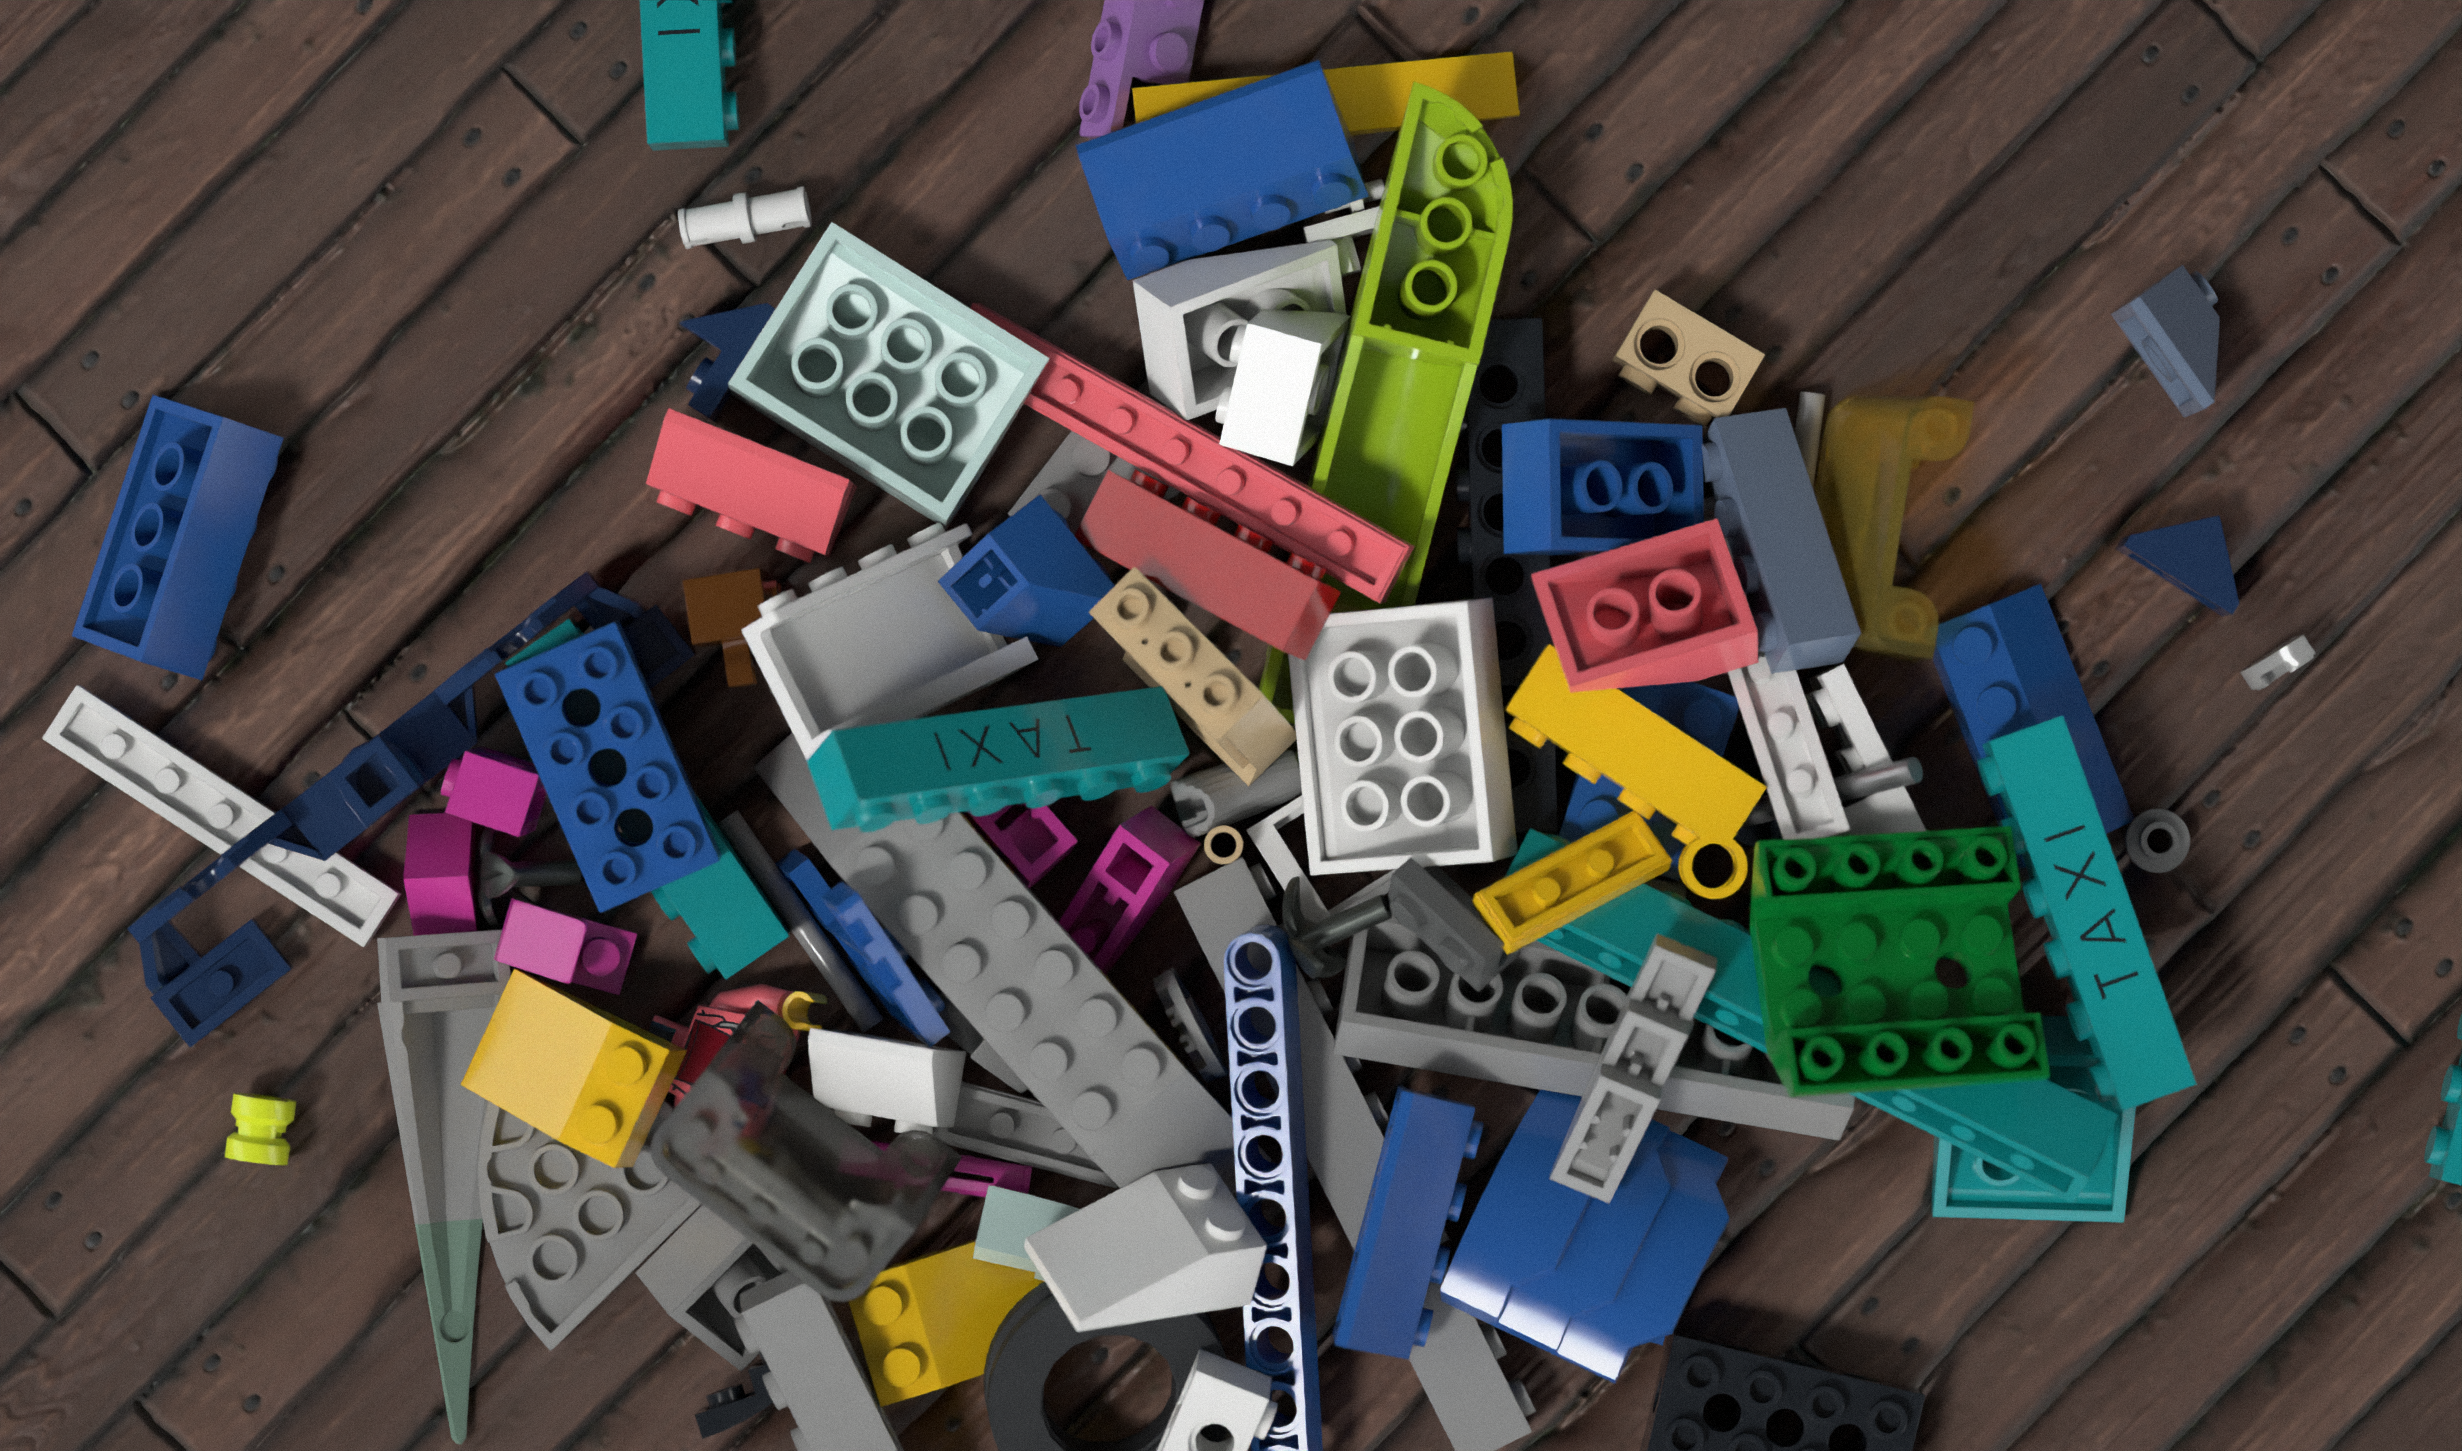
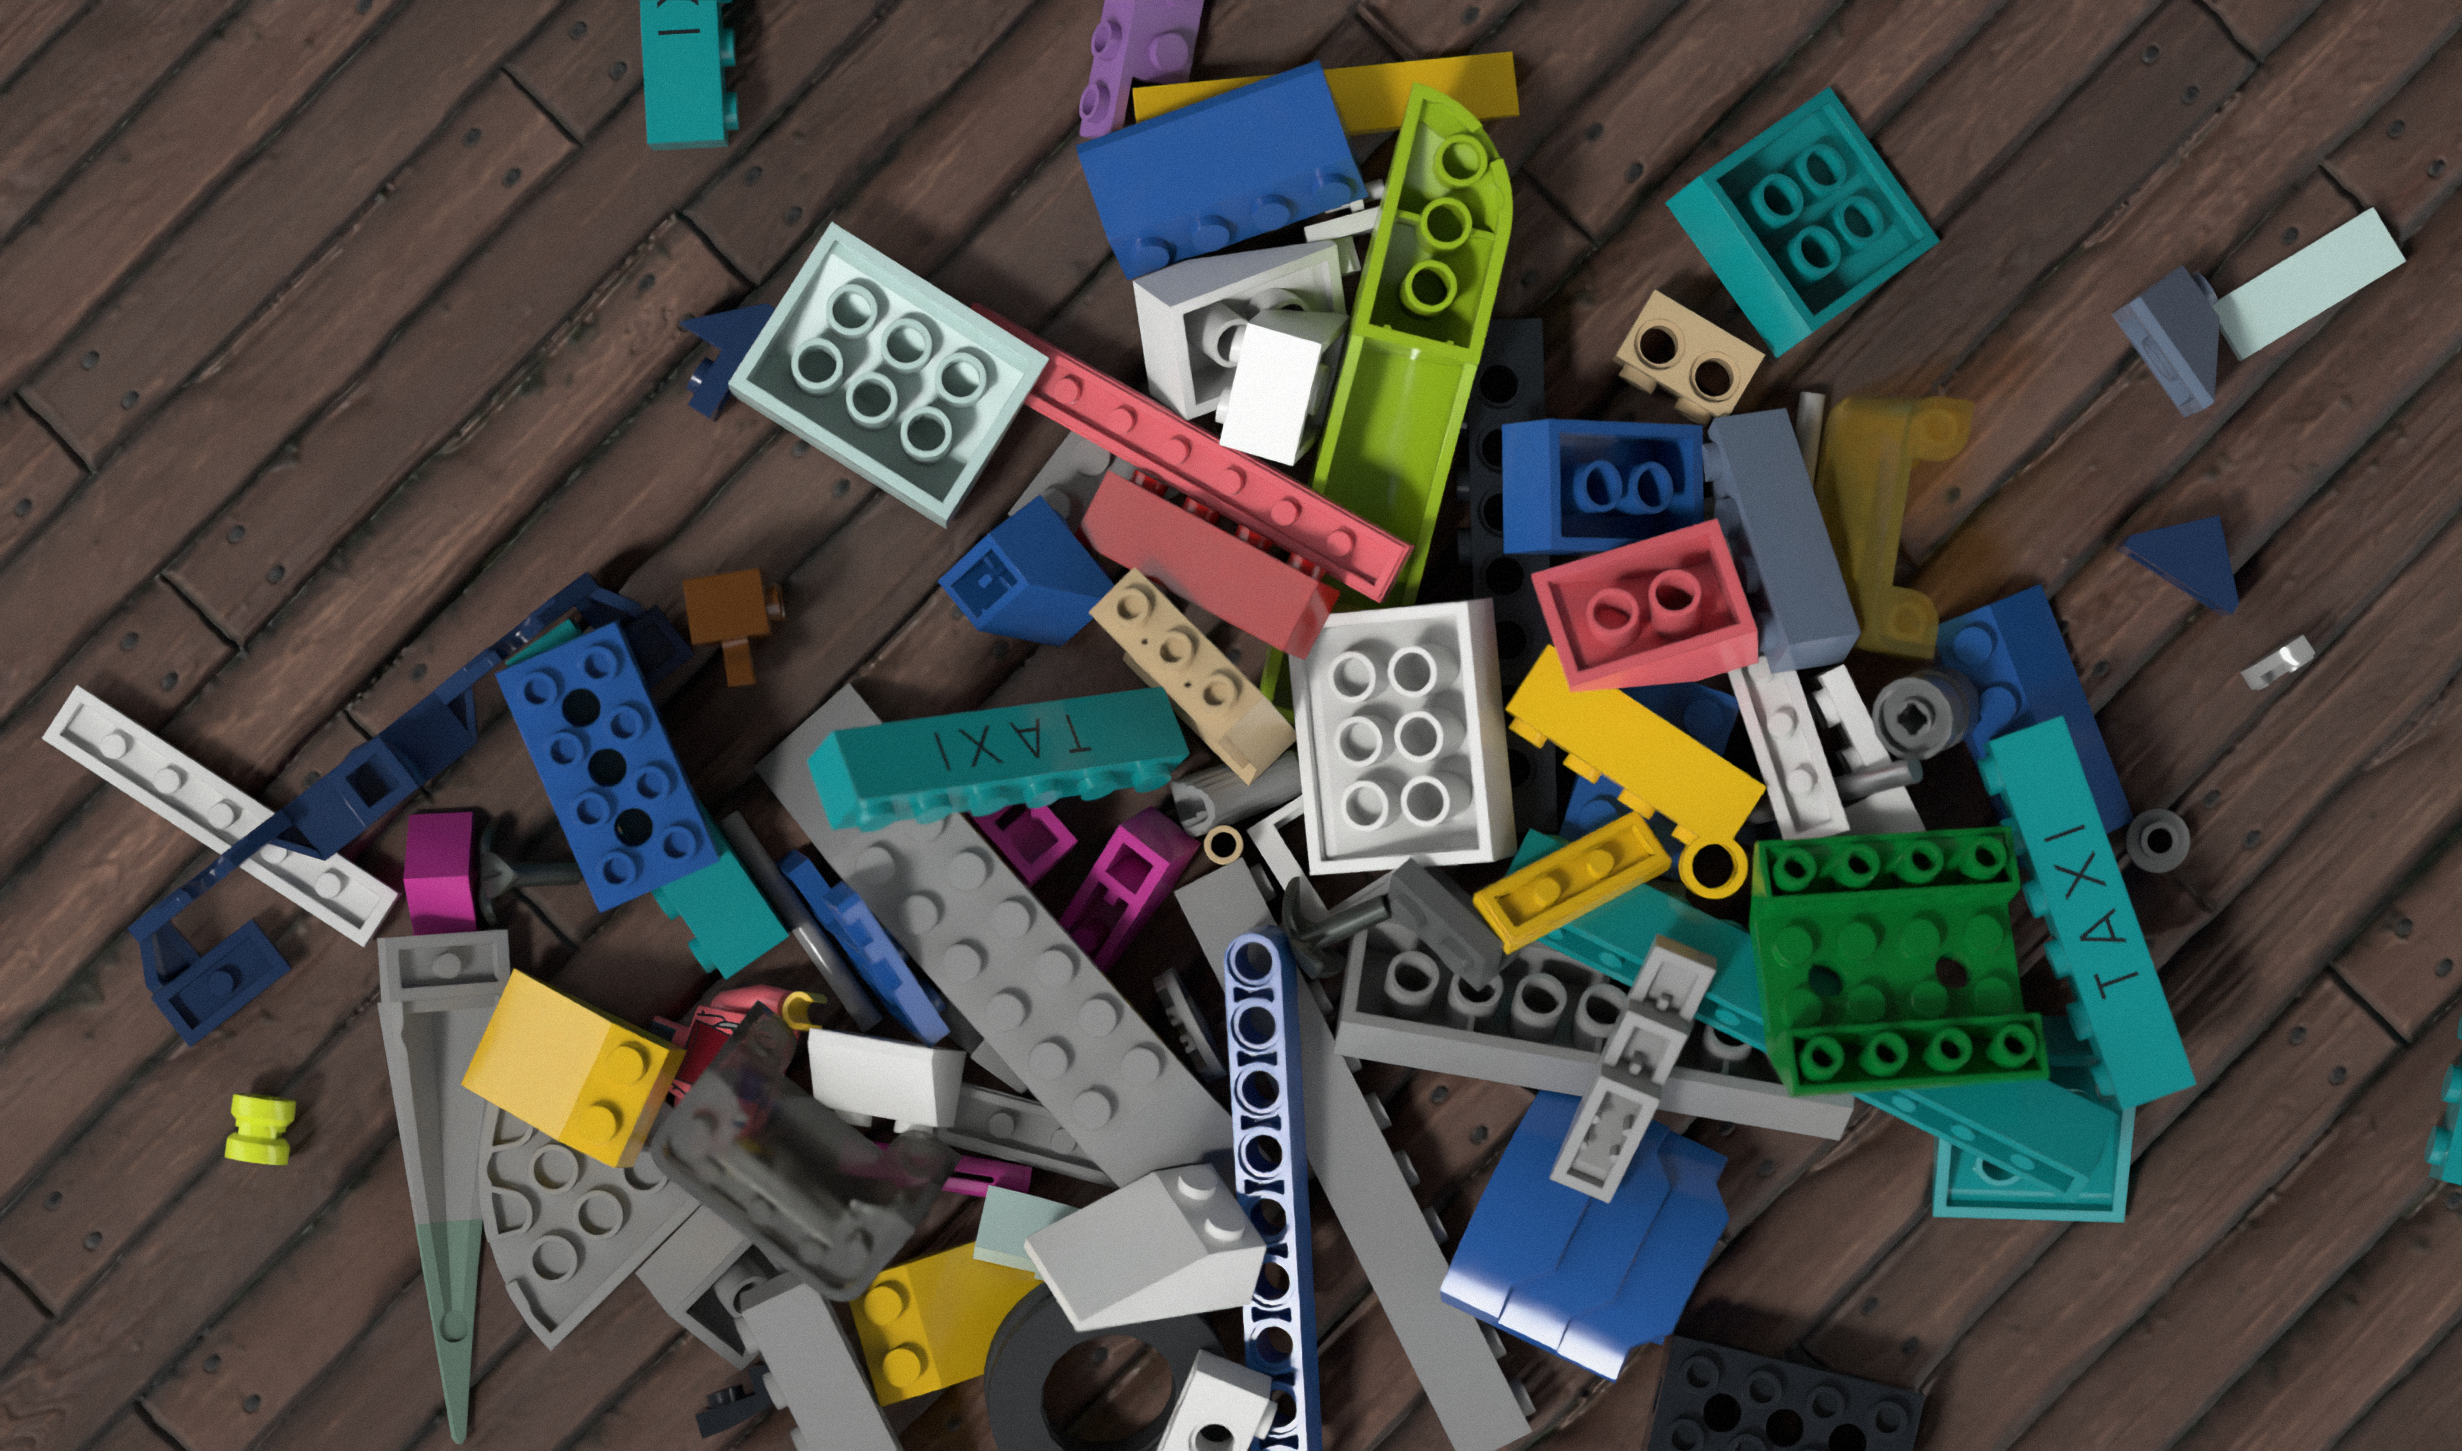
(177, 537): blue slope -> none
(495, 791): dark pink brick -> none
(565, 946): dark pink slope -> none
(744, 217): white pin -> none
(748, 486): coral slope -> none
(877, 642): white panel -> none
(1404, 1224): blue slope -> none
(1802, 221): none -> teal slope
(1926, 712): none -> dark grey wheel
(2307, 283): none -> light aqua tile

